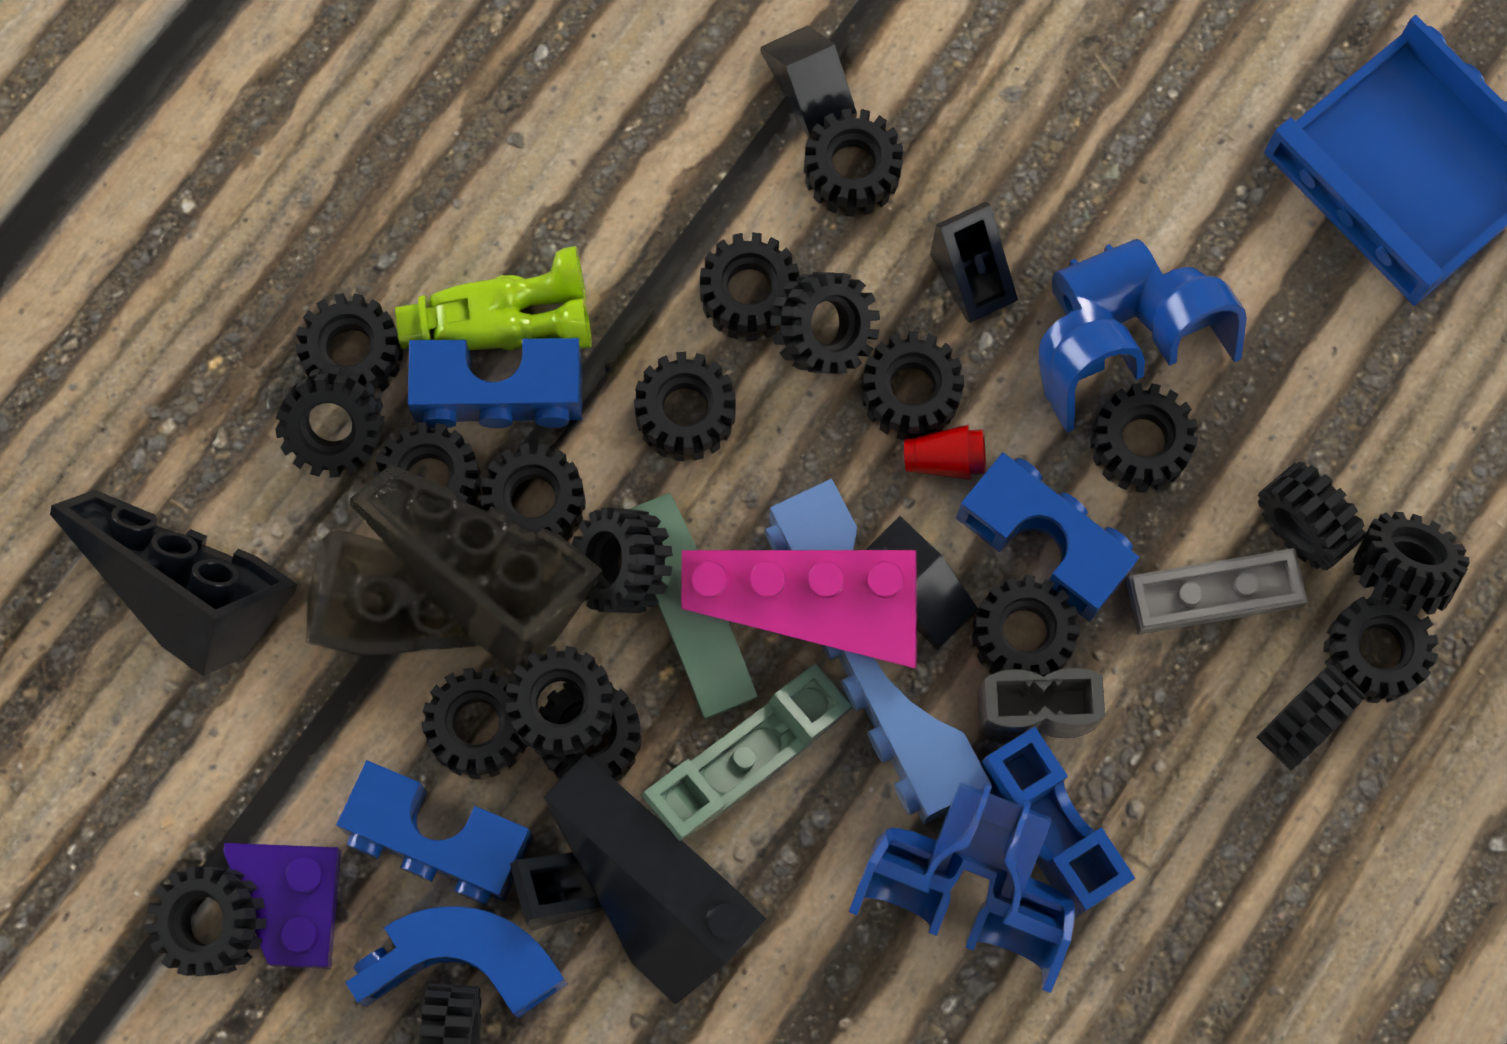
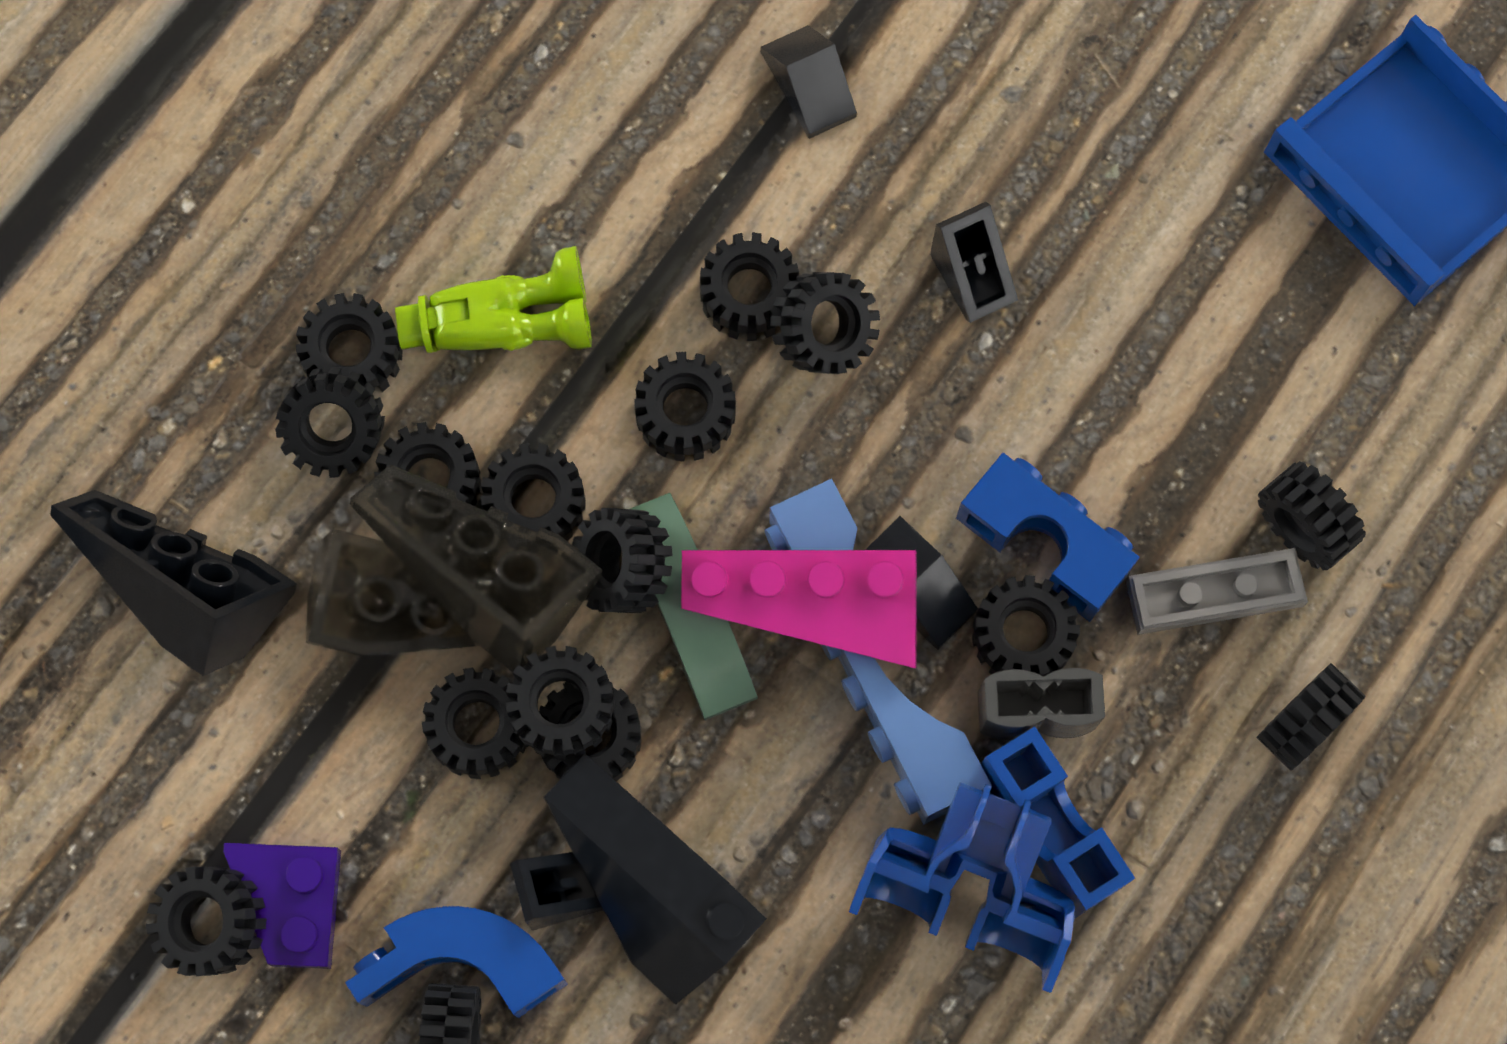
(385, 816): blue arch -> none
(541, 390): blue arch -> none
(748, 754): sand green slope -> none
(853, 133): black tyre -> none
(912, 354): black tyre -> none
(947, 453): red cone -> none
(1114, 289): blue piece -> none
(1162, 411): black tyre -> none
(1406, 627): black tyre -> none
(1410, 563): black tyre -> none

